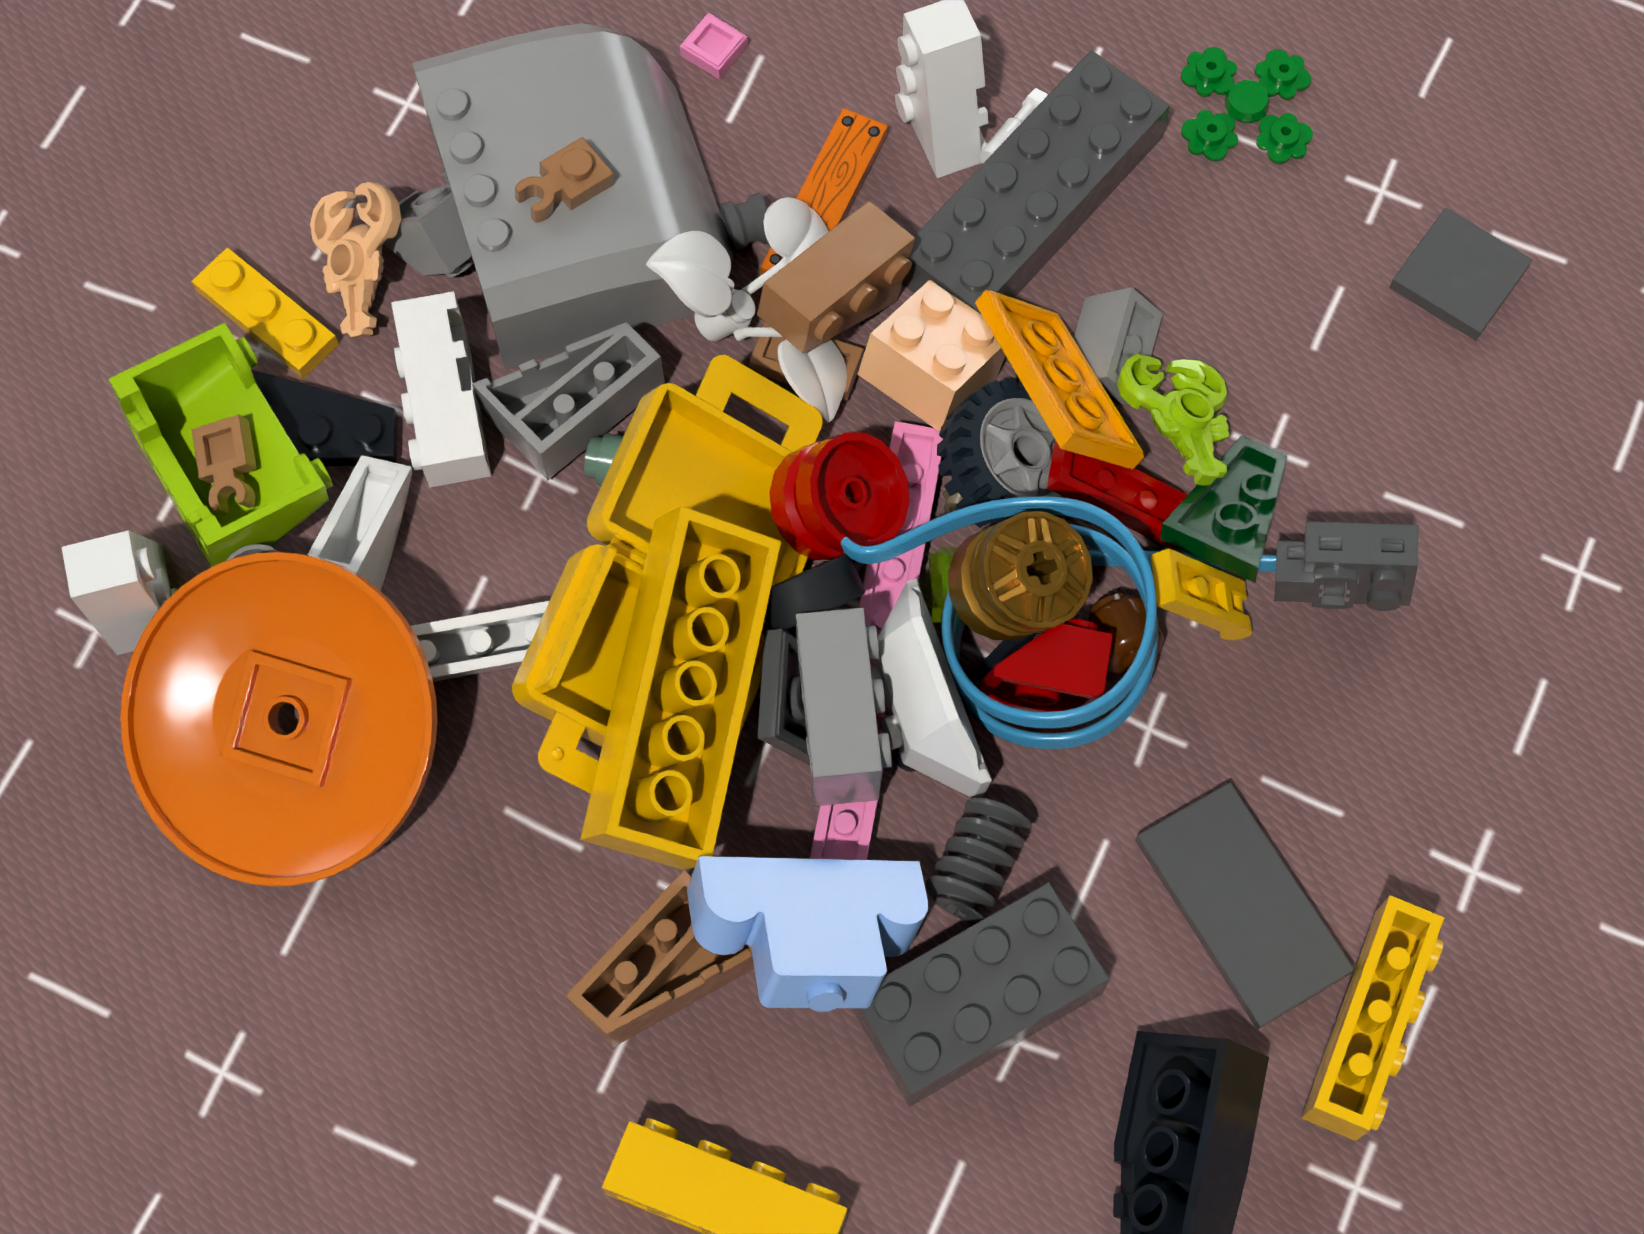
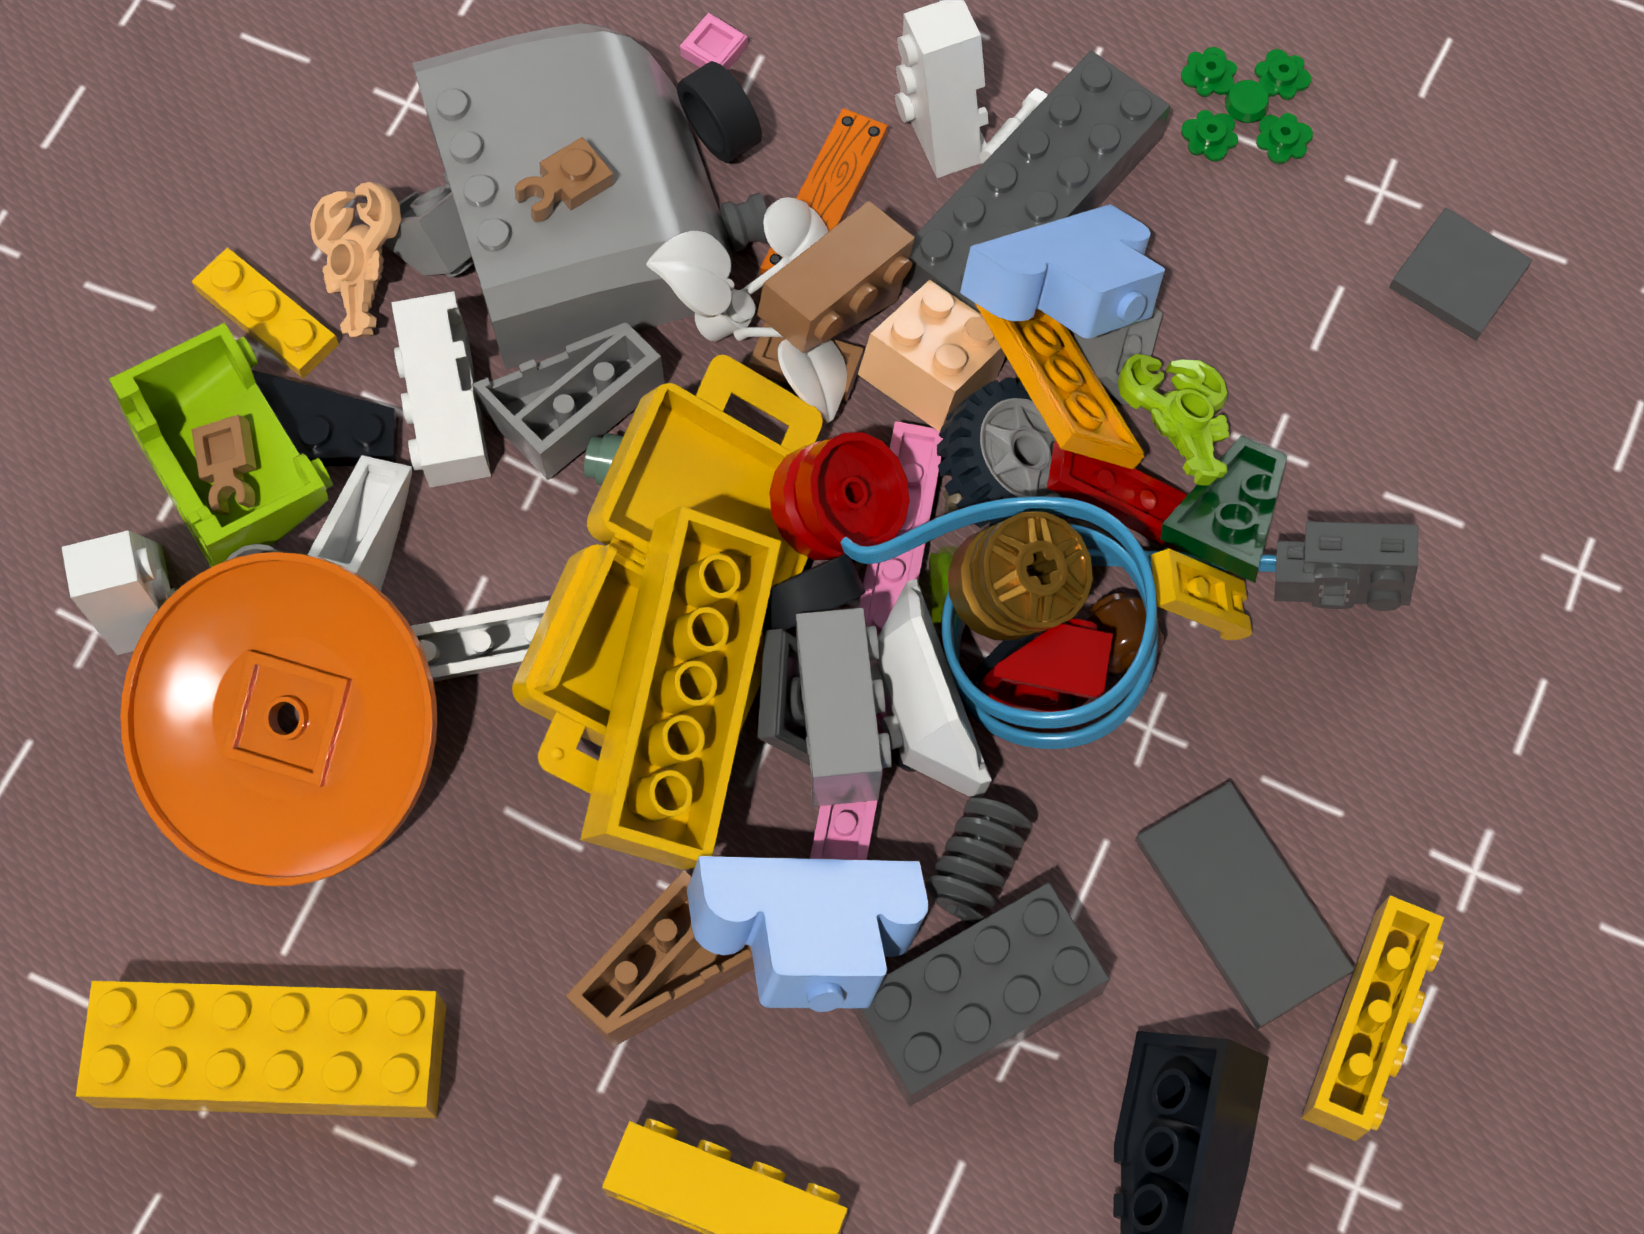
(262, 1049): none -> yellow brick
(719, 111): none -> black tyre
(1075, 270): none -> light blue brick

